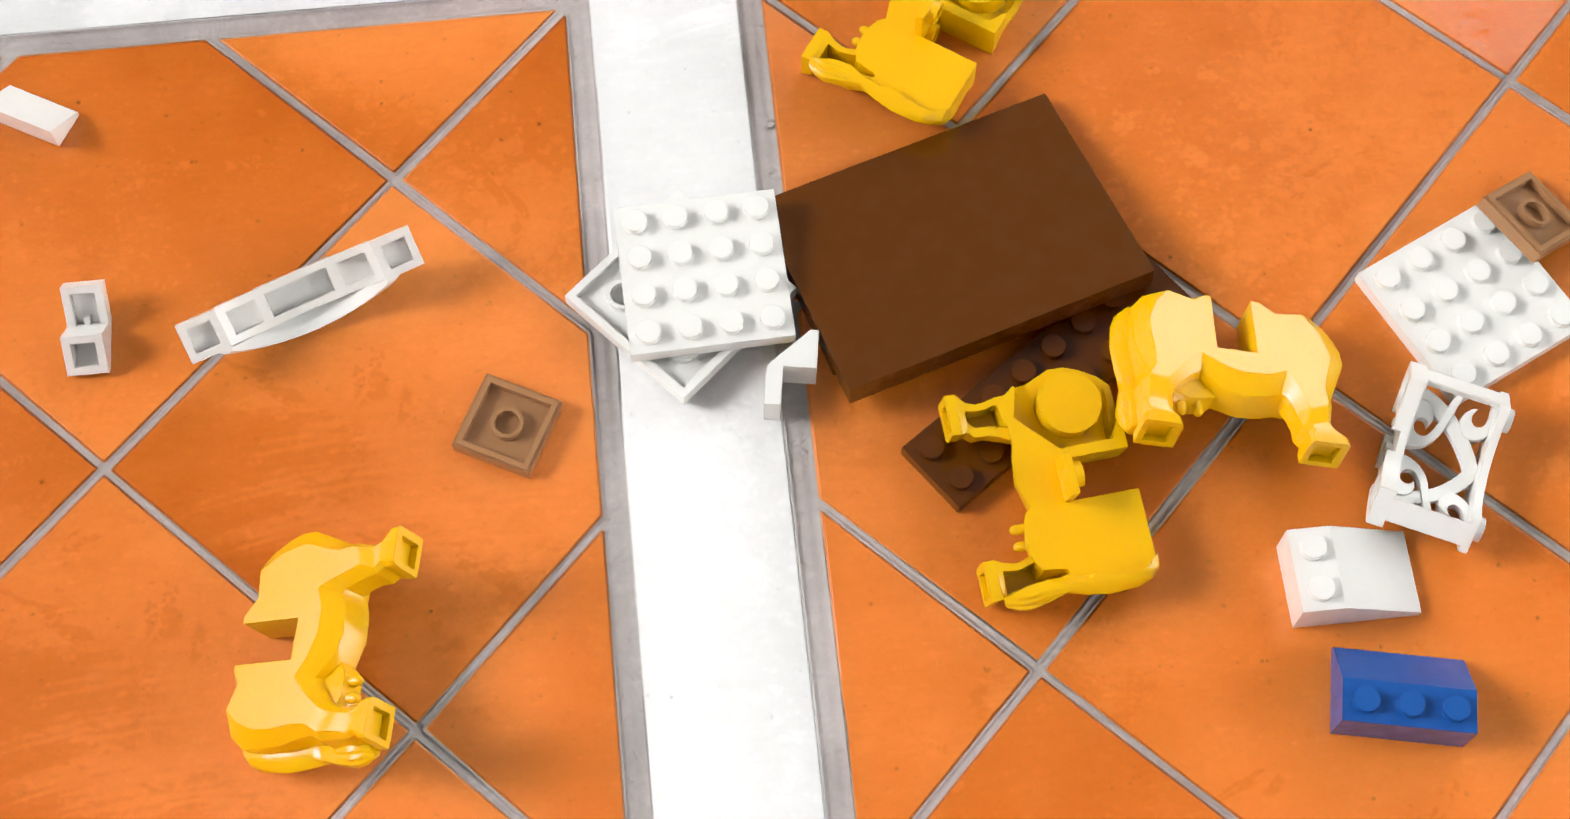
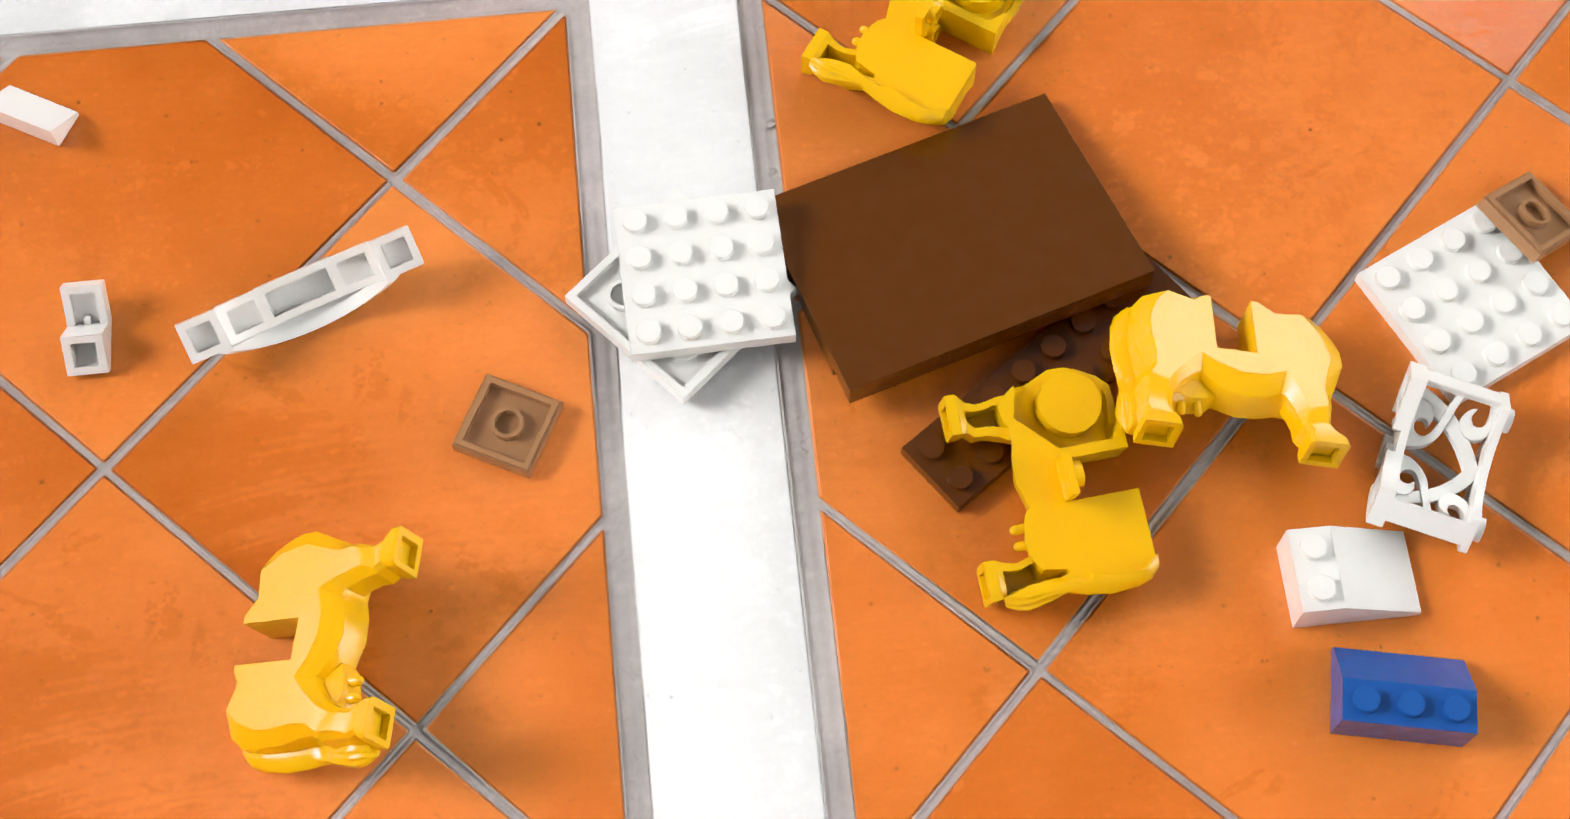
(793, 365): white slope -> none

